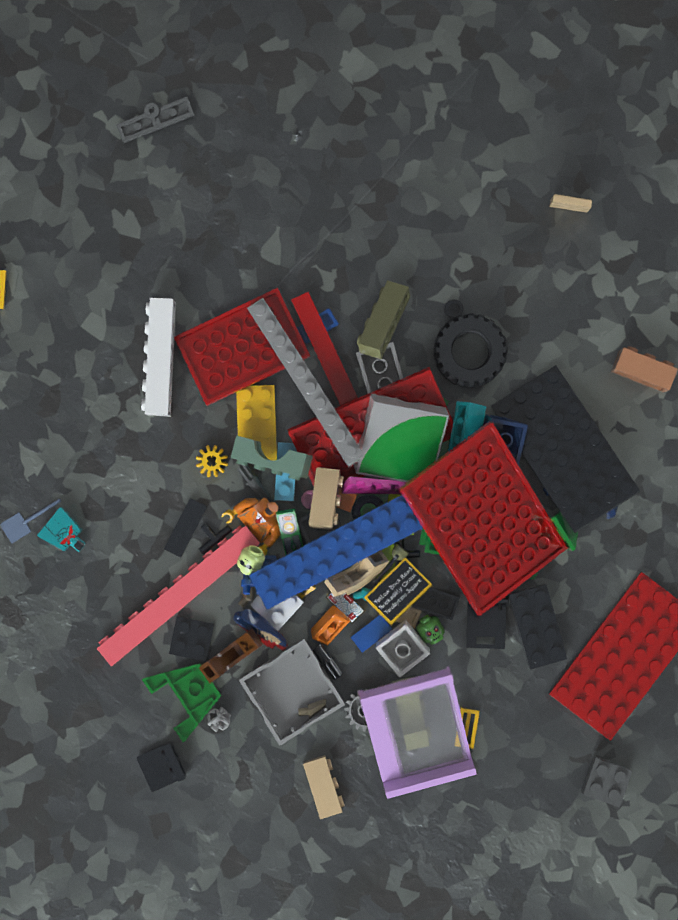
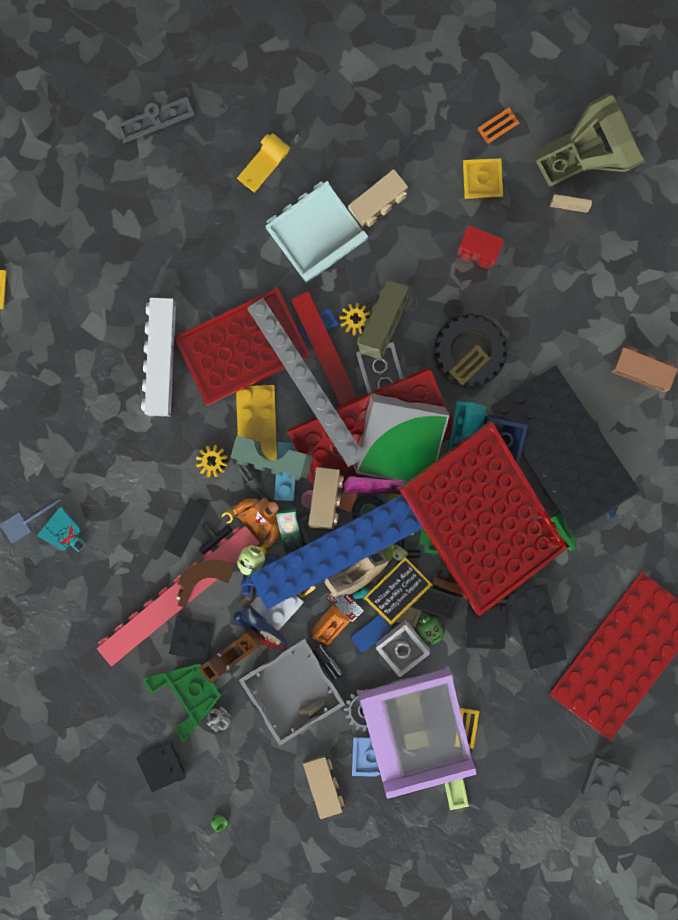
(213, 568): none -> reddish brown arch
(219, 823): none -> bright green hinge
(264, 162): none -> yellow door
(316, 231): none -> light aqua panel
(361, 315): none -> yellow gear
(364, 759): none -> light blue tile
(378, 199): none -> tan brick
(445, 586): none -> reddish brown plate
(456, 794): none -> yellowish green tile
(458, 376): none -> clear yellow tile
(480, 247): none -> red brick
(482, 178): none -> yellow plate
(511, 117): none -> orange tile
(585, 148): none -> olive plate

